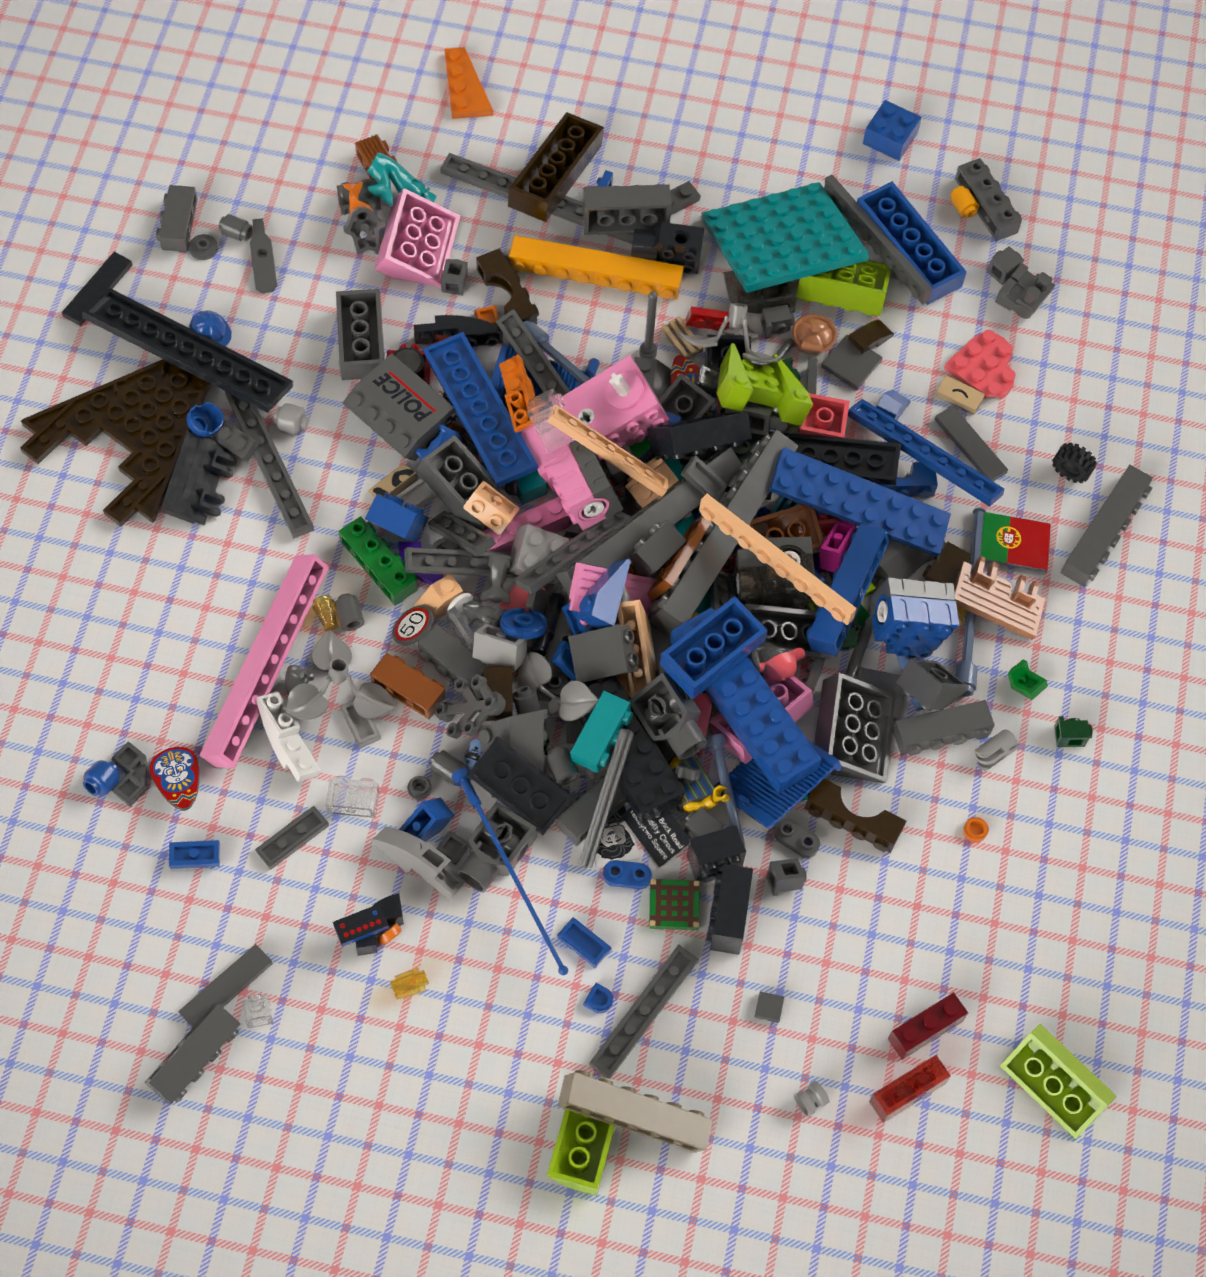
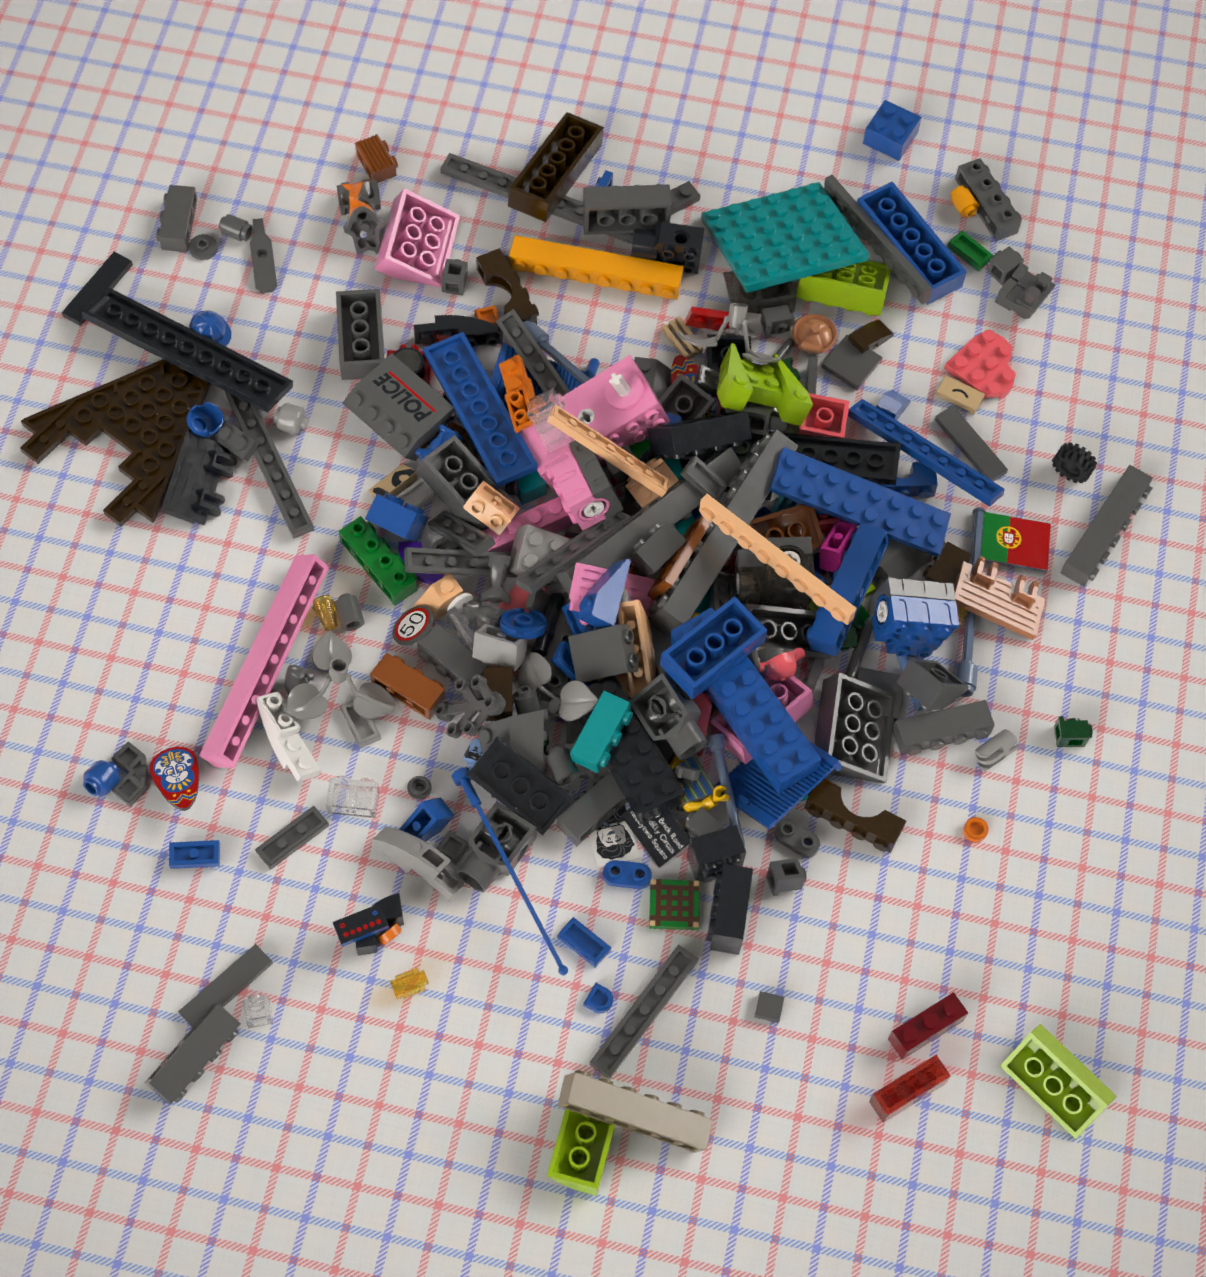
(386, 169): teal piece -> none
(445, 765): dark grey brick -> none
(465, 88): orange wing -> none
(606, 798): dark grey axle -> none
(648, 348): dark grey piece -> none
(811, 1098): light grey wheel -> none
(970, 250): none -> green tile
(1026, 681): green bracket -> none

